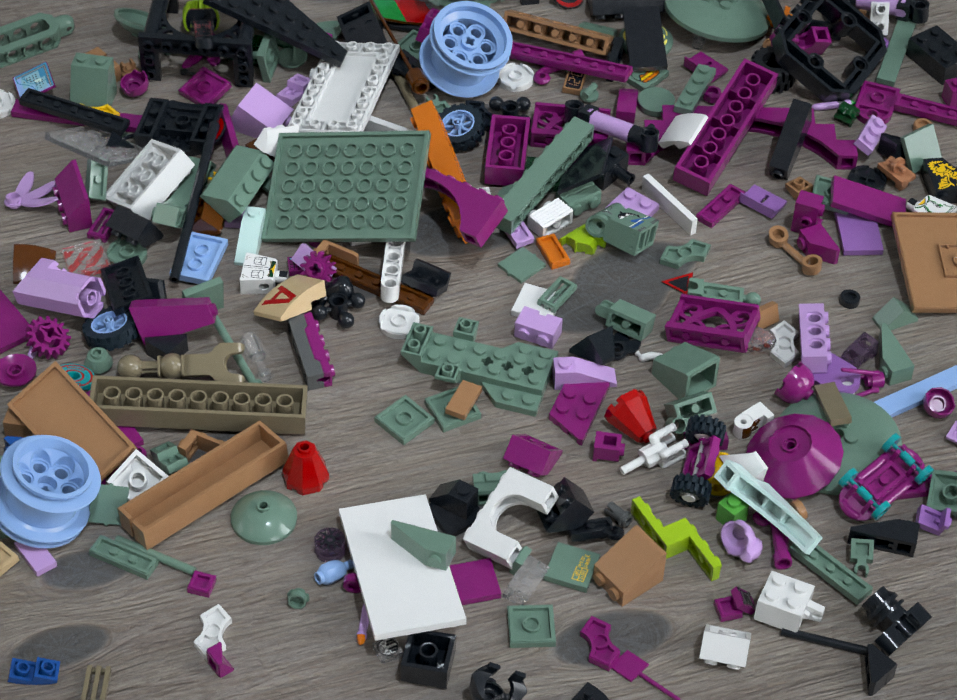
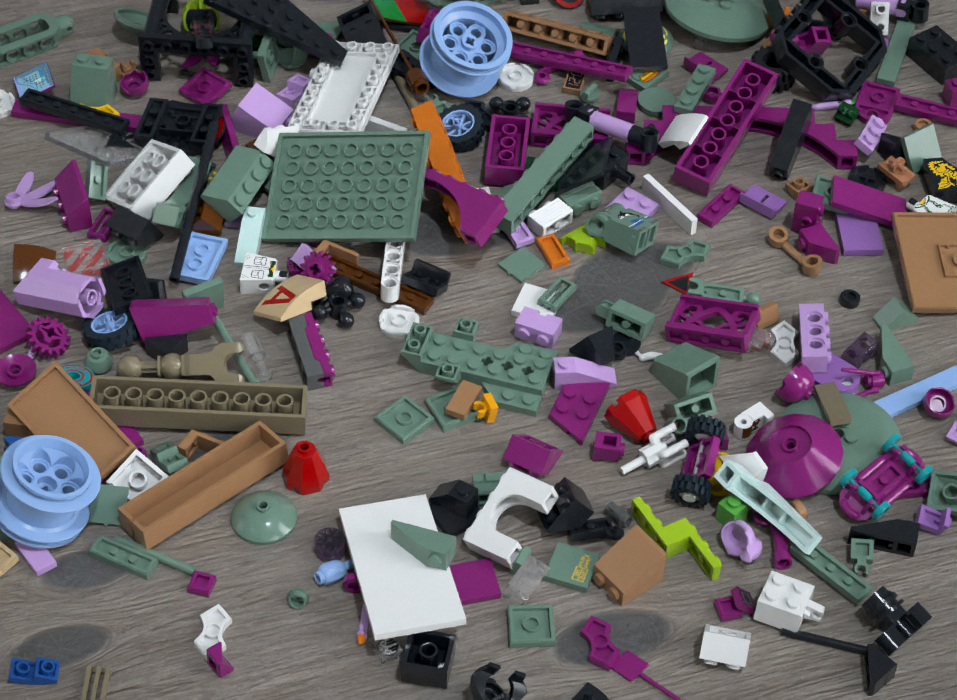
(486, 408): none -> light orange tile

